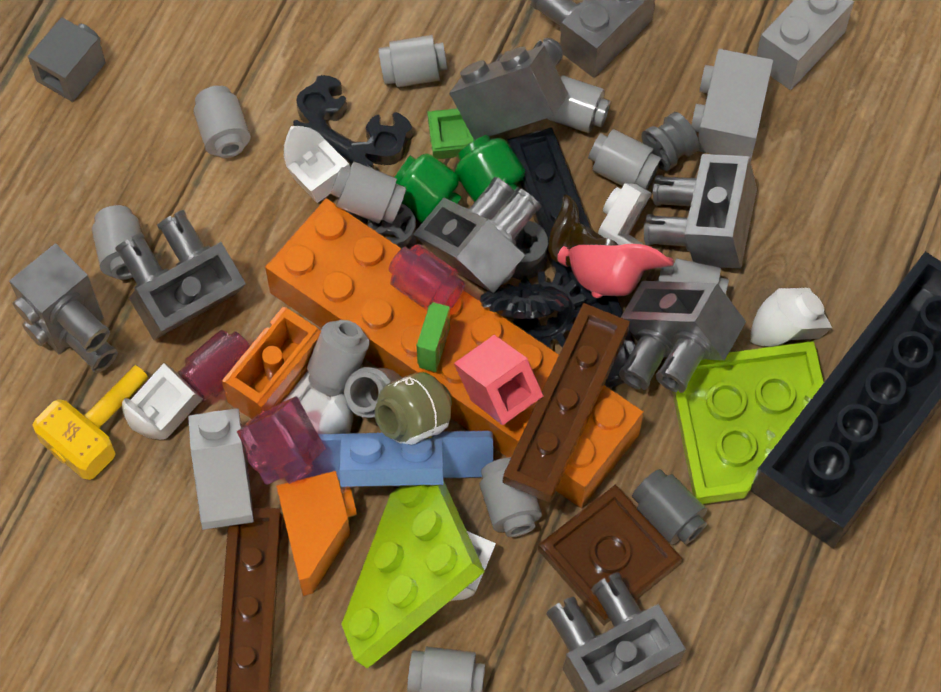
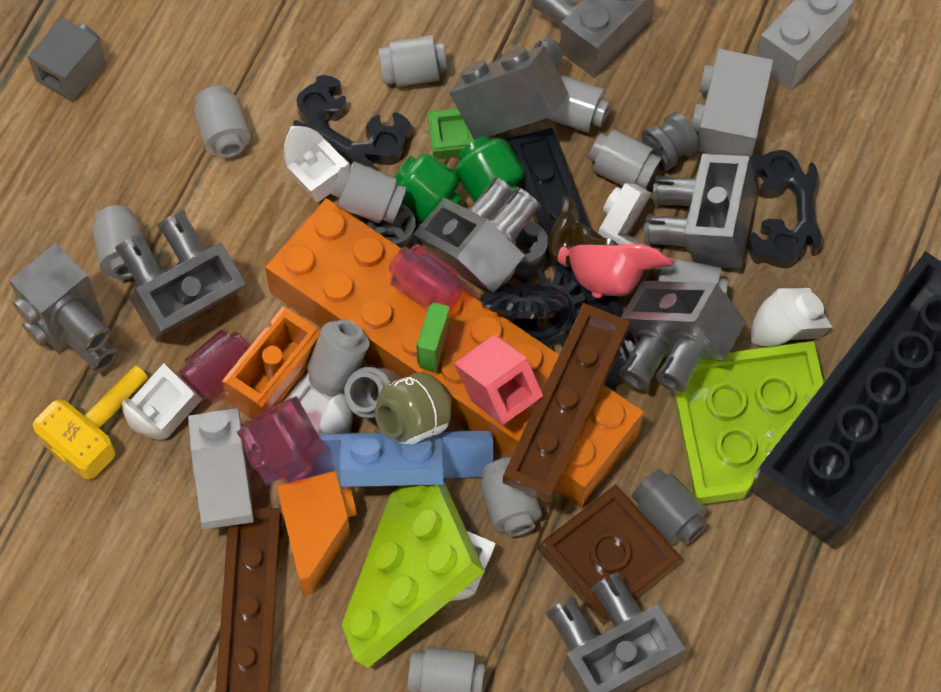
(784, 246): none -> black helmet

